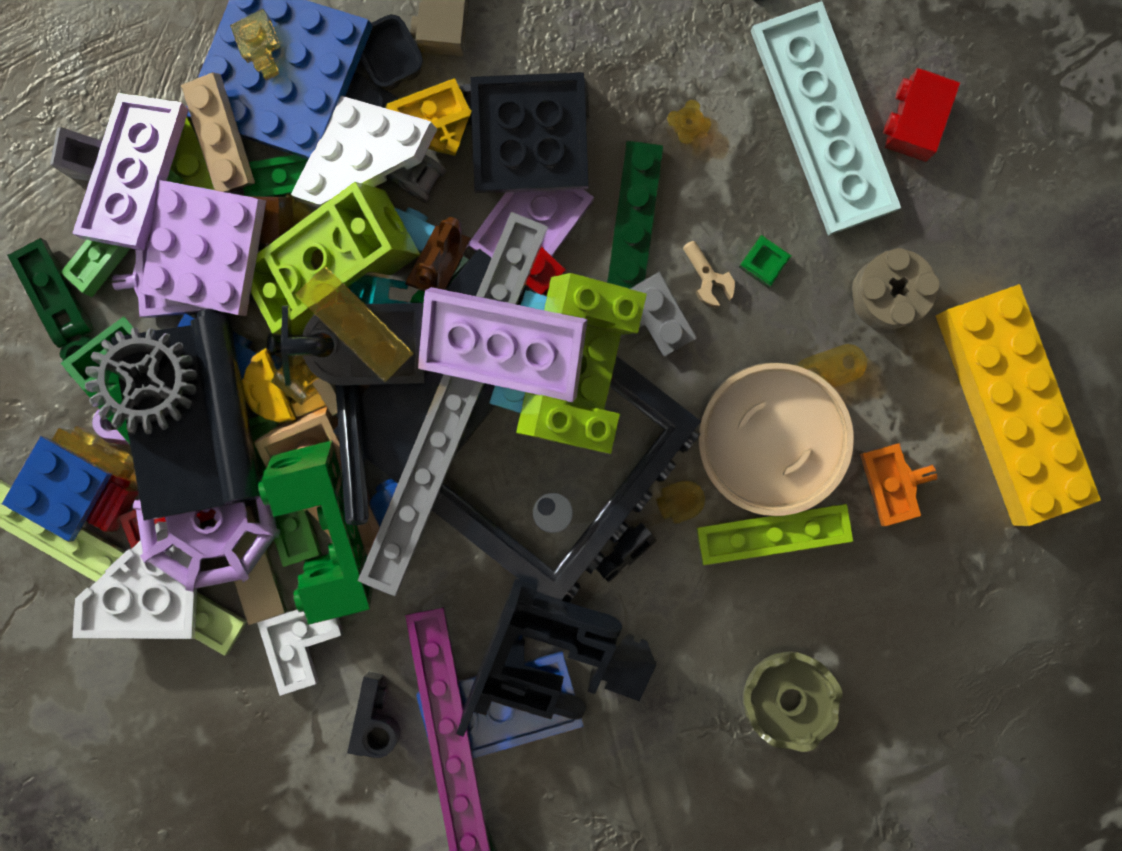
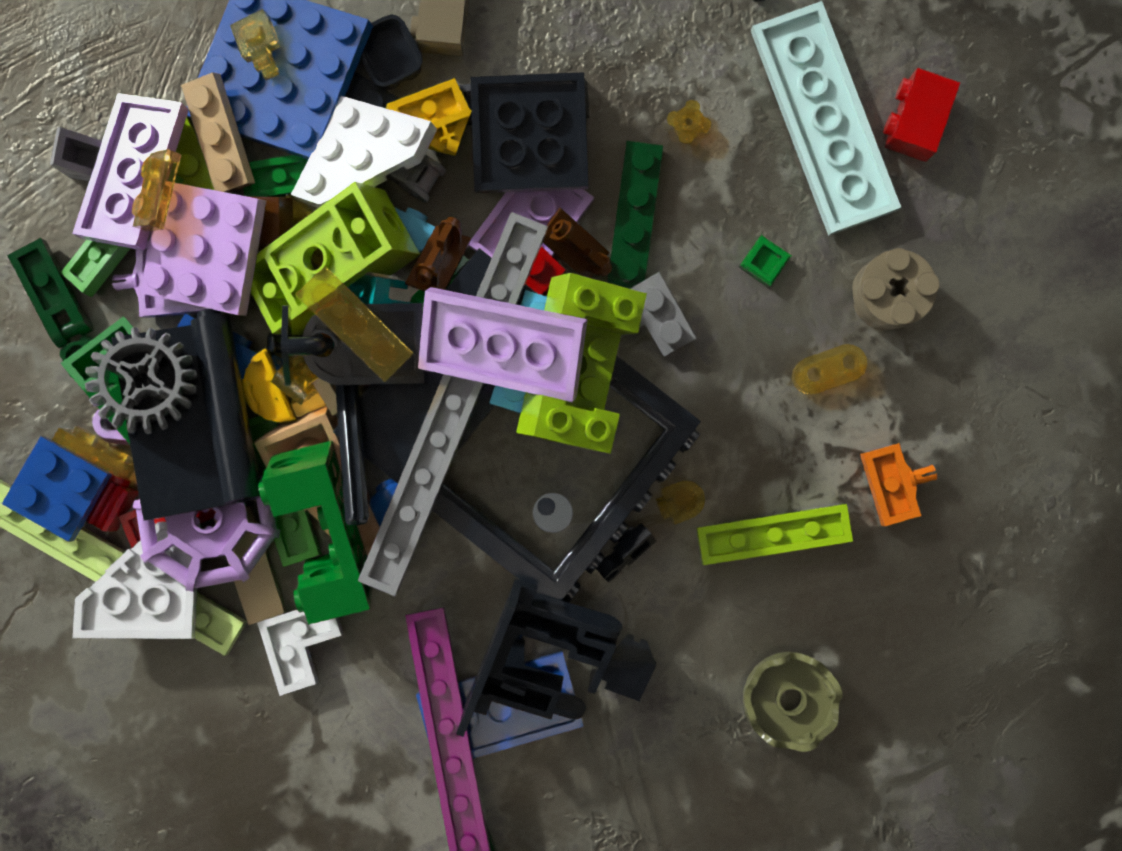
(155, 196): none -> clear yellow plate
(370, 698): black plate -> none
(576, 246): none -> reddish brown hinge
(708, 276): tan bar -> none
(776, 439): tan piece -> none
(1017, 407): yellow brick -> none

